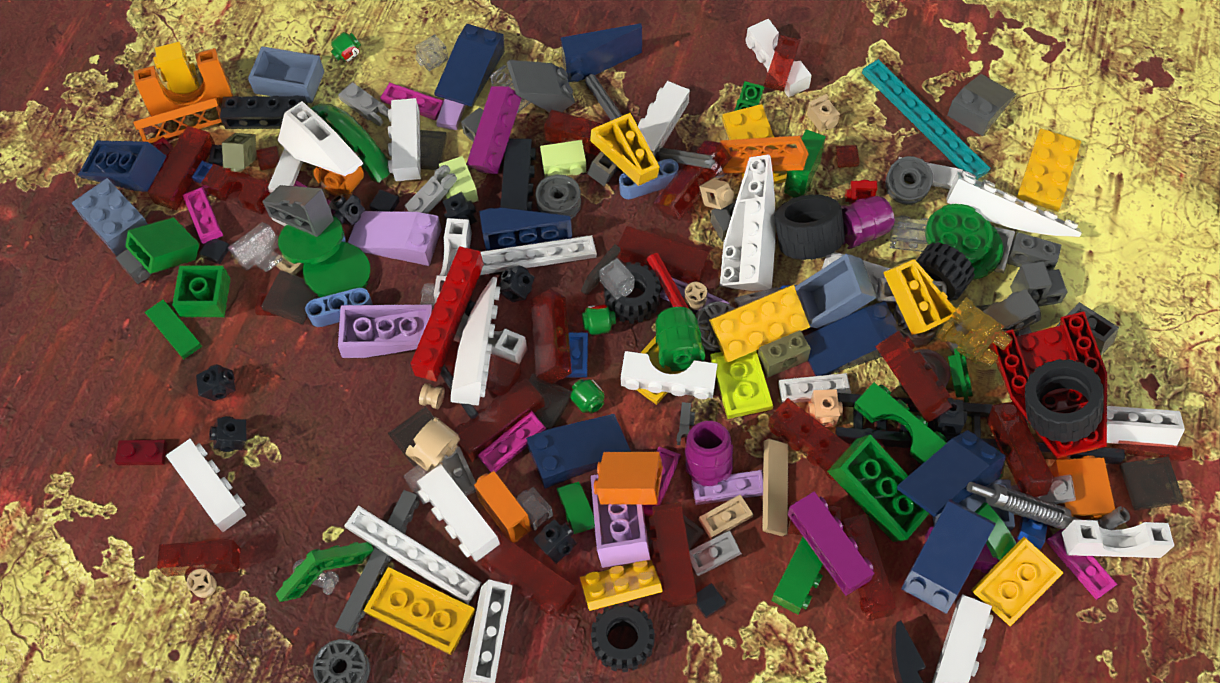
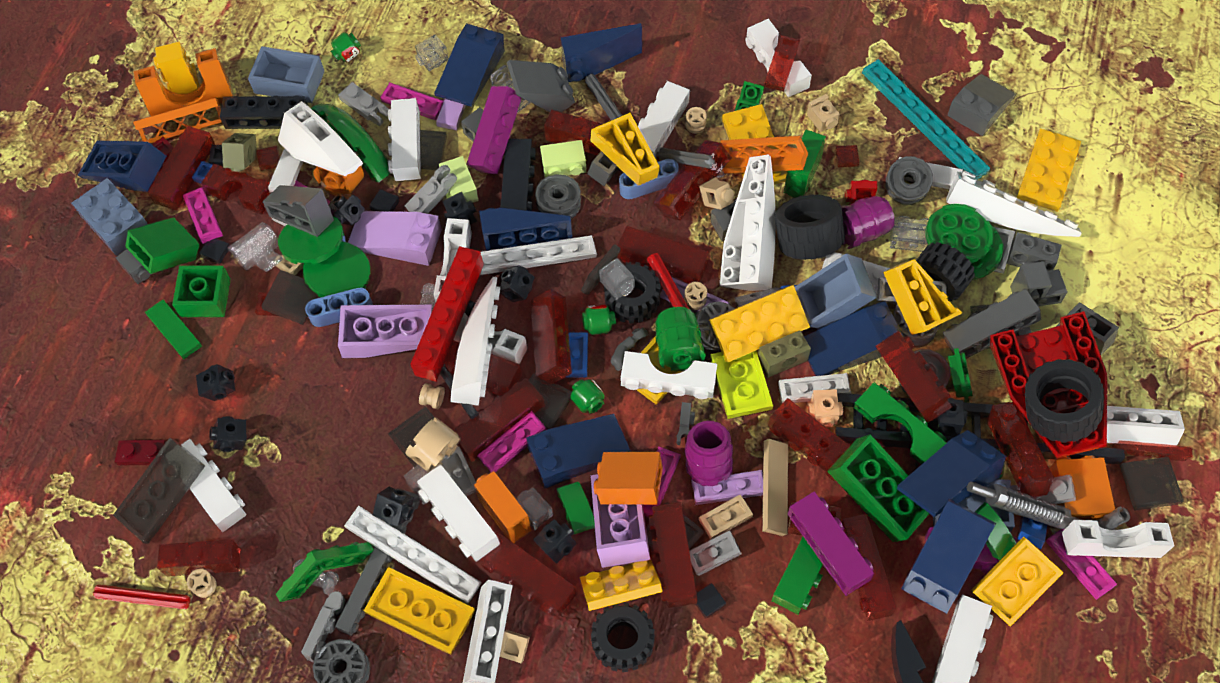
(142, 596): none -> axle
(159, 490): none -> clear smoke tile
(323, 625): none -> light grey hinge
(393, 506): none -> black brick
(514, 646): none -> tan tile
(626, 345): none -> dark grey arm
(692, 117): none -> tan wheel
(982, 333): clear yellow hips -> none

